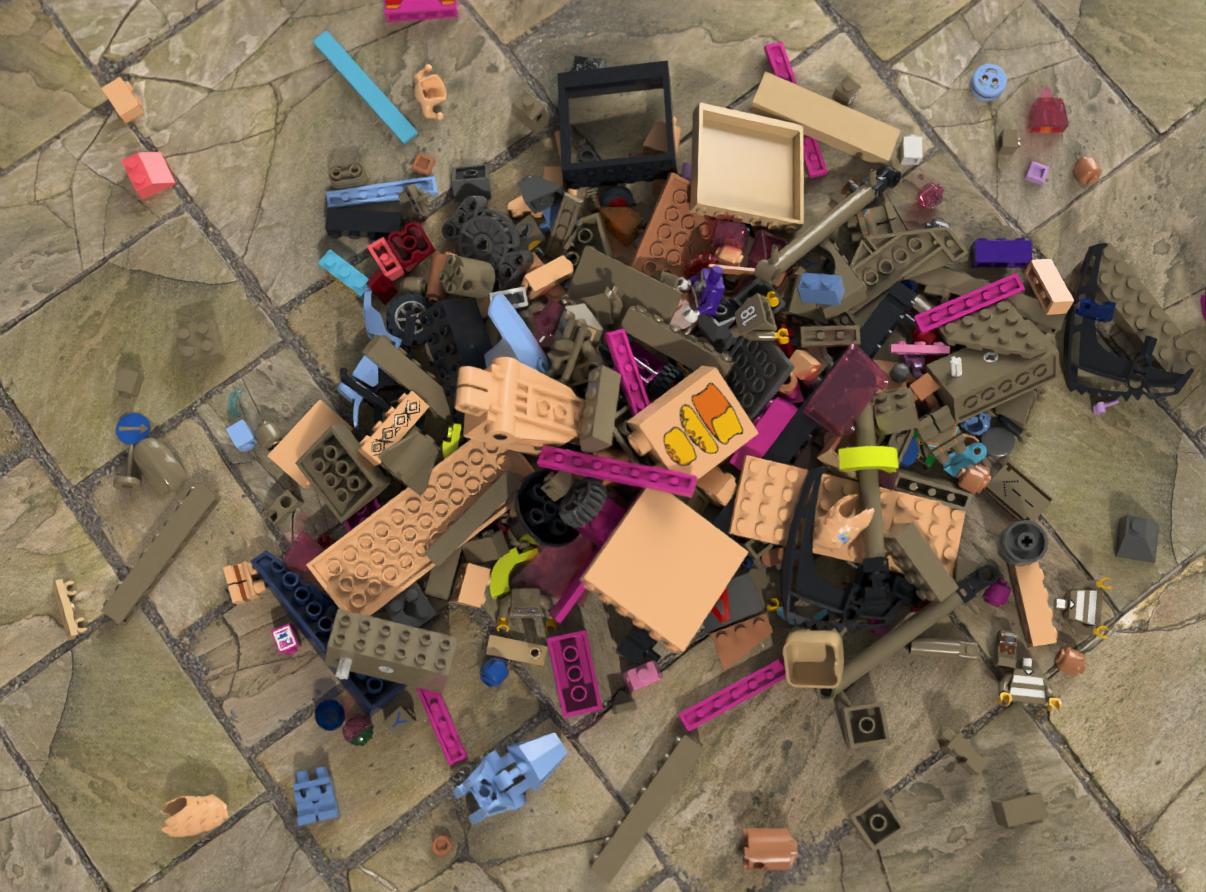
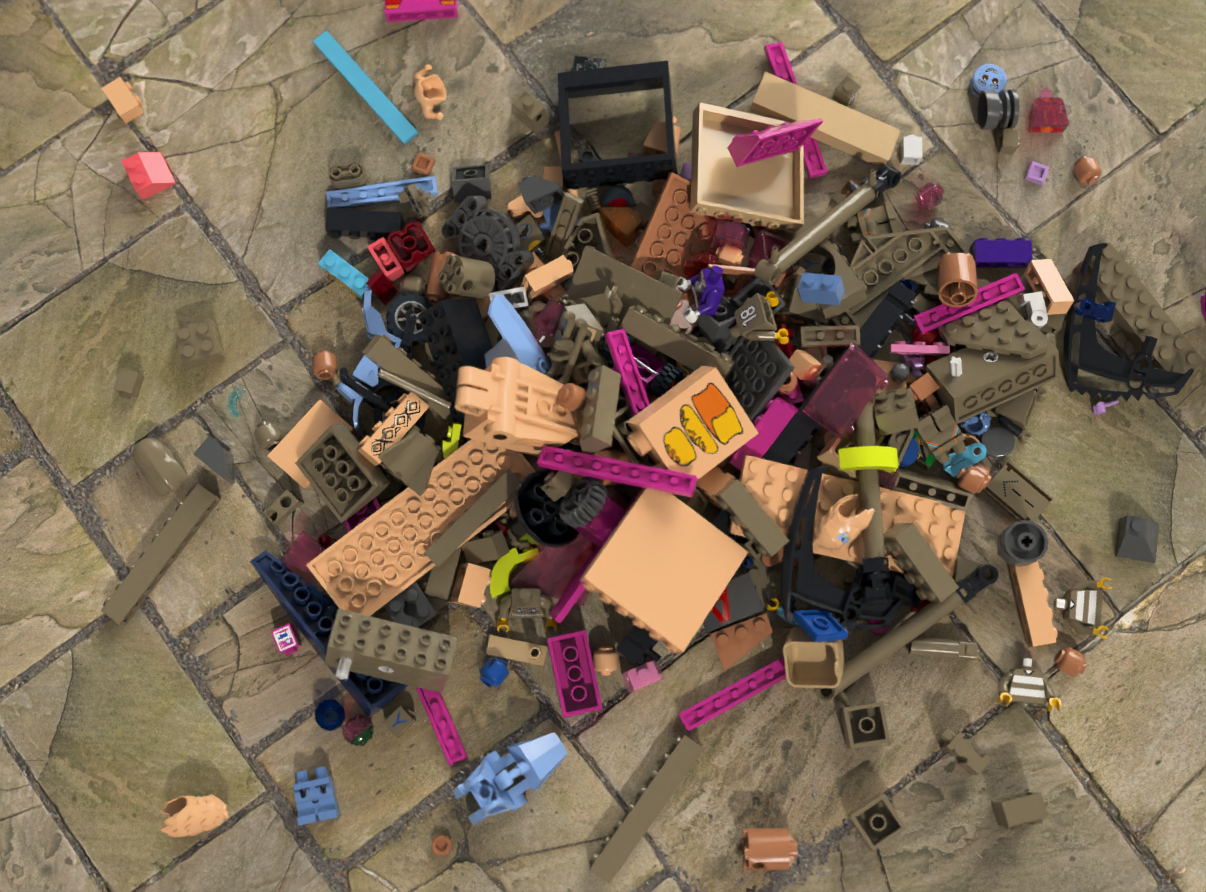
(67, 609): tan plate -> none
(130, 431): piece -> none
(216, 456): none -> dark grey slope
(242, 436): light blue brick -> none
(242, 582): light nougat hips -> none
(324, 365): none -> nougat head
(414, 389): none -> dark tan piece
(572, 397): none -> nougat head
(605, 660): none -> light nougat head
(612, 326): none -> dark tan arm
(623, 703): dark tan tile -> none
(751, 518): none -> dark tan brick
(771, 141): none -> dark pink slope
(820, 625): none -> blue tile
(957, 279): none -> nougat cylinder
(997, 593): magenta head -> none
(998, 109): none -> dark grey wheel
(1005, 650): dark tan leg -> none
(1035, 308): none -> white leg

